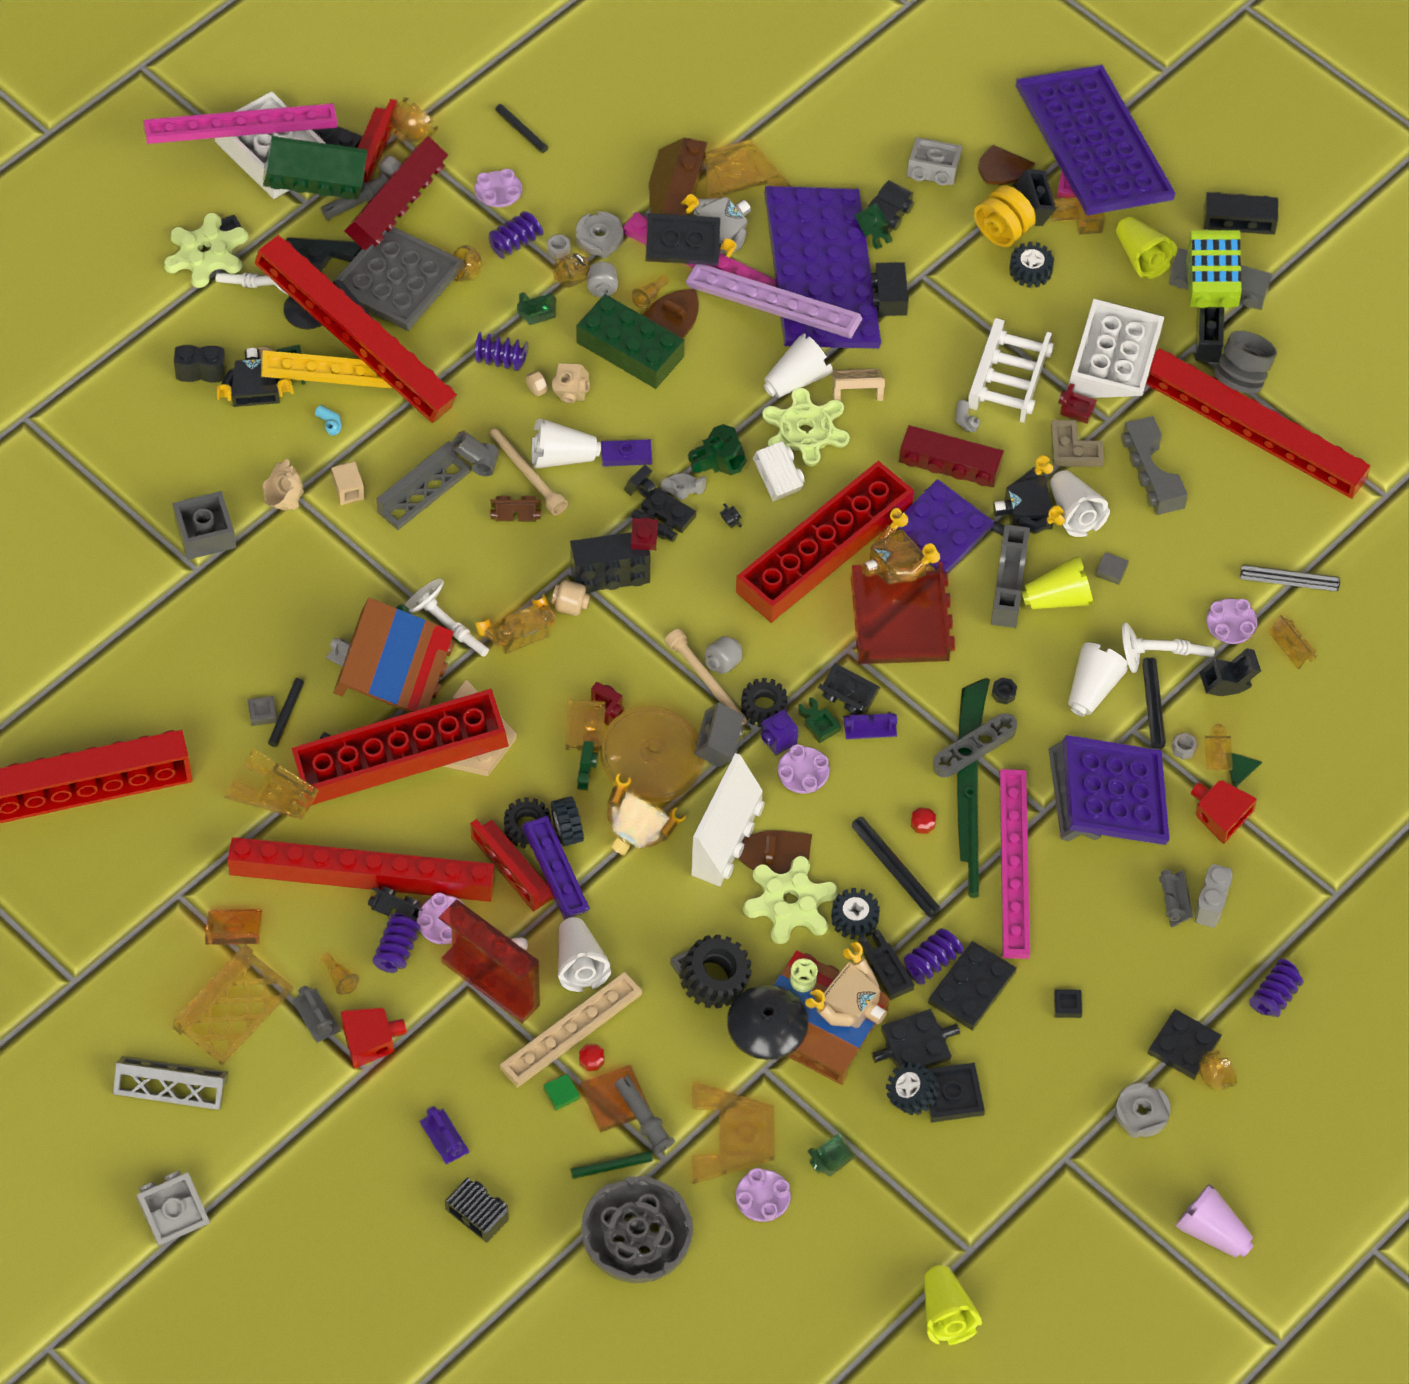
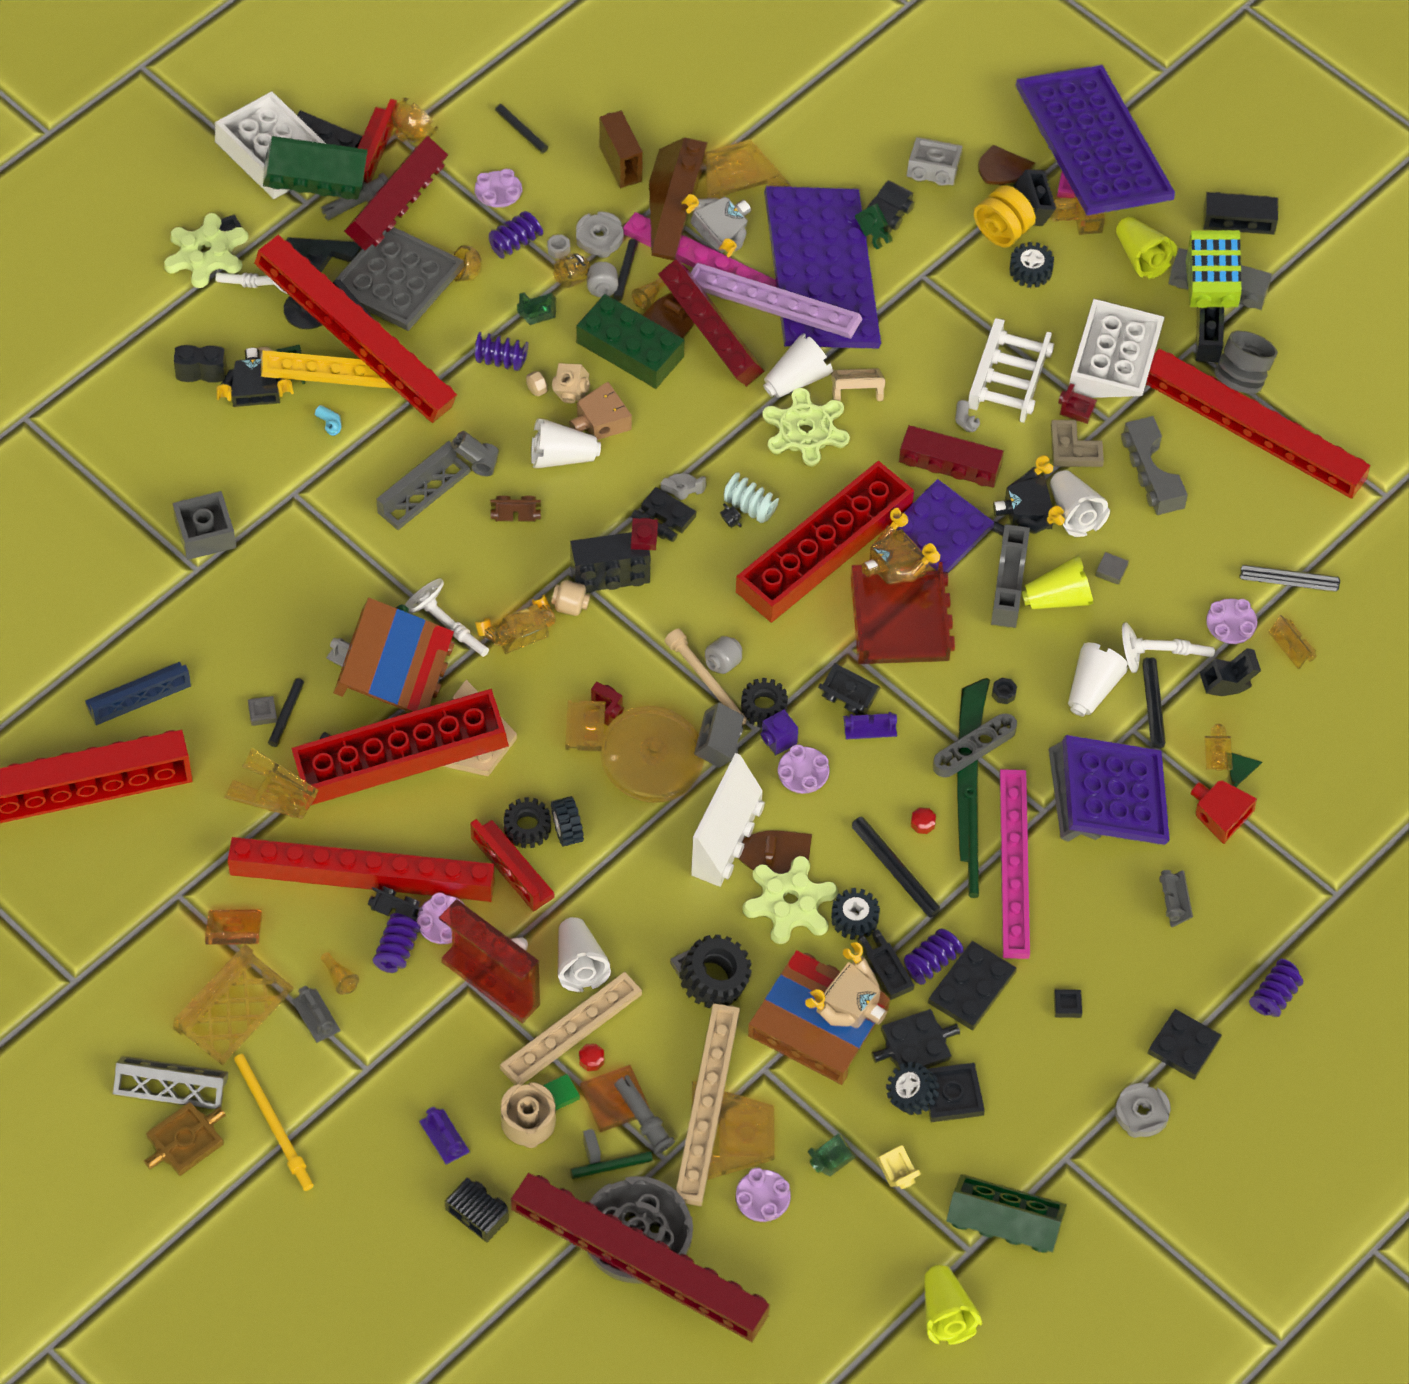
(138, 693): none -> dark blue fence
(172, 1207): light grey plate -> none
(185, 1138): none -> pearl gold plate
(240, 123): dark pink plate -> none
(283, 487): tan hair -> none
(295, 1163): none -> yellow bar
(347, 483): tan brick -> none
(370, 1034): red torso -> none
(389, 165): light grey tile -> none
(528, 1114): none -> tan brick
(554, 502): tan piece -> none
(555, 867): dark purple tile -> none
(588, 761): dark green plate -> none
(591, 1146): none -> dark grey tile
(602, 413): none -> medium nougat torso
(620, 149): none -> reddish brown brick
(625, 269): none -> black bar
(626, 452): dark purple plate -> none
(637, 819): clear yellow torso -> none
(640, 482): black tile -> none
(640, 1256): none -> dark red brick
(683, 239): black plate -> none
(707, 1104): none -> tan plate
(711, 322): none -> dark red brick
(719, 452): dark green hinge -> none
(748, 499): none -> light aqua piece
(765, 1035): black dish -> none
(778, 470): white brick -> none
(803, 968): yellowish green wheel -> none
(819, 723): dark green plate -> none
(891, 289): black brick -> none
(898, 1167): none -> light yellow bracket
(1006, 1213): none -> dark green slope
(1184, 746): light grey tile -> none
(1213, 895): light grey brick -> none
(1216, 1224): lavender cone -> none
(1217, 1072): clear yellow hair -> none

